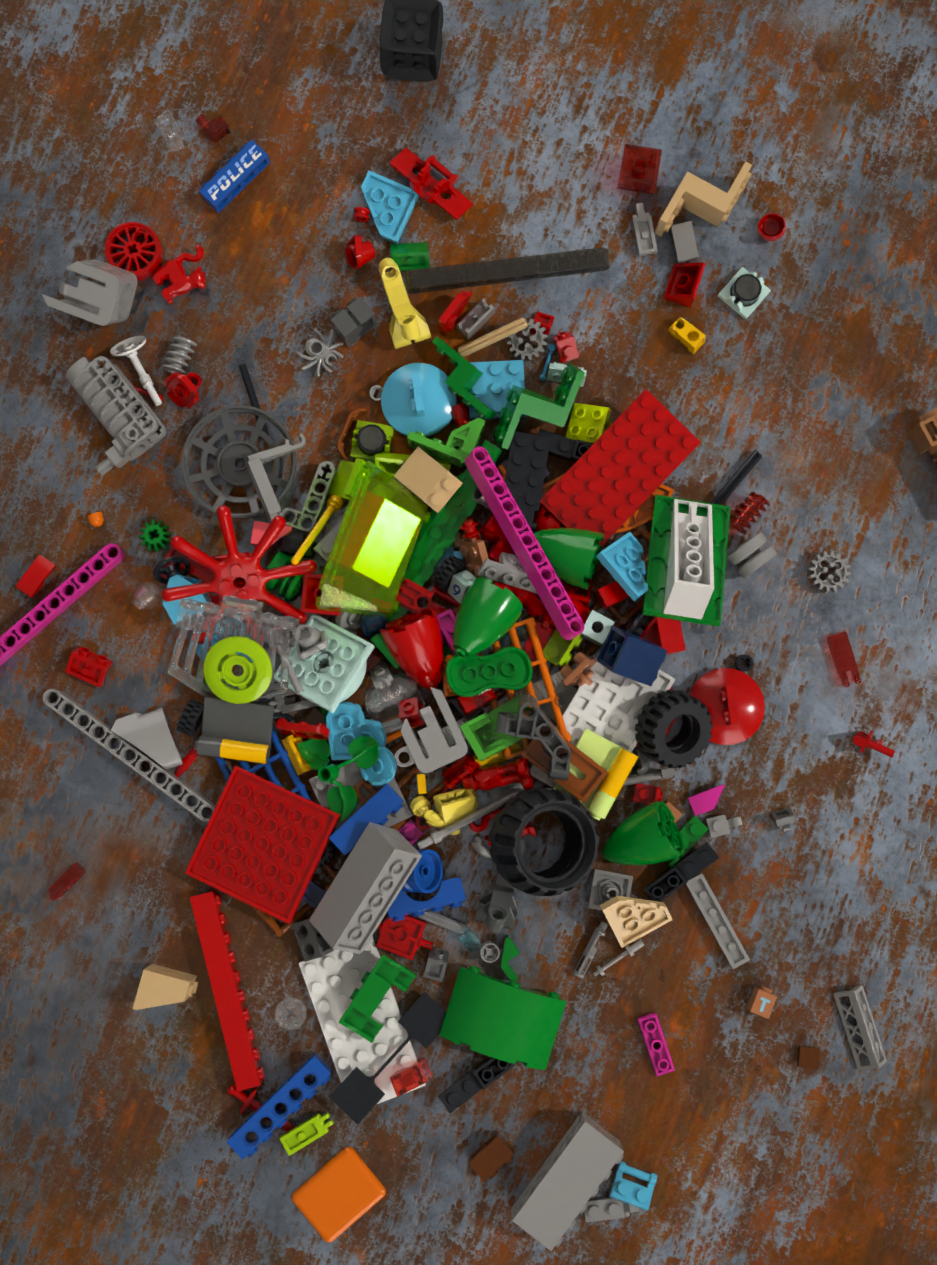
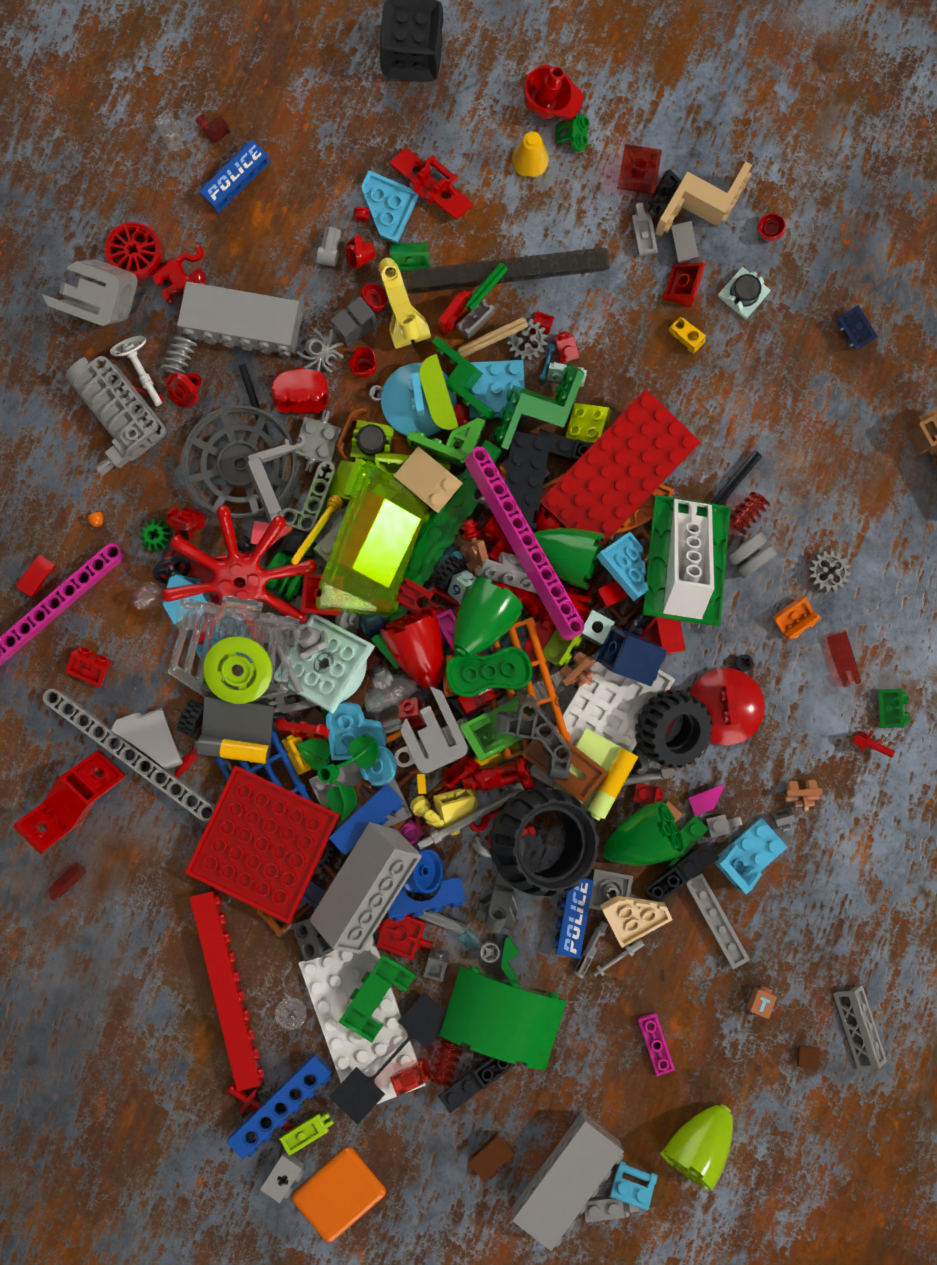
(69, 801): none -> red bracket
(164, 987): tan slope -> none
(186, 520): none -> red tile
(240, 319): none -> light grey brick
(244, 544): none -> black hinge
(274, 1185): none -> light grey brick
(300, 391): none -> red animal
(319, 441): none -> light grey plate
(328, 252): none -> light grey piece
(363, 362): none -> red hair
(374, 297): none -> red hair
(437, 394): none -> lime brick
(446, 1063): none -> clear red piece
(486, 286): none -> green axle
(530, 156): none -> yellow cone
(551, 93): none -> red piece
(573, 920): none -> blue brick
(577, 132): none -> green bracket
(663, 193): none -> black hinge
(702, 1146): none -> lime cylinder
(749, 855): none -> medium azure bracket
(796, 618): none -> orange bracket
(805, 797): none -> nougat hips
(856, 327): none -> dark blue bracket
(893, 708): none -> green bracket

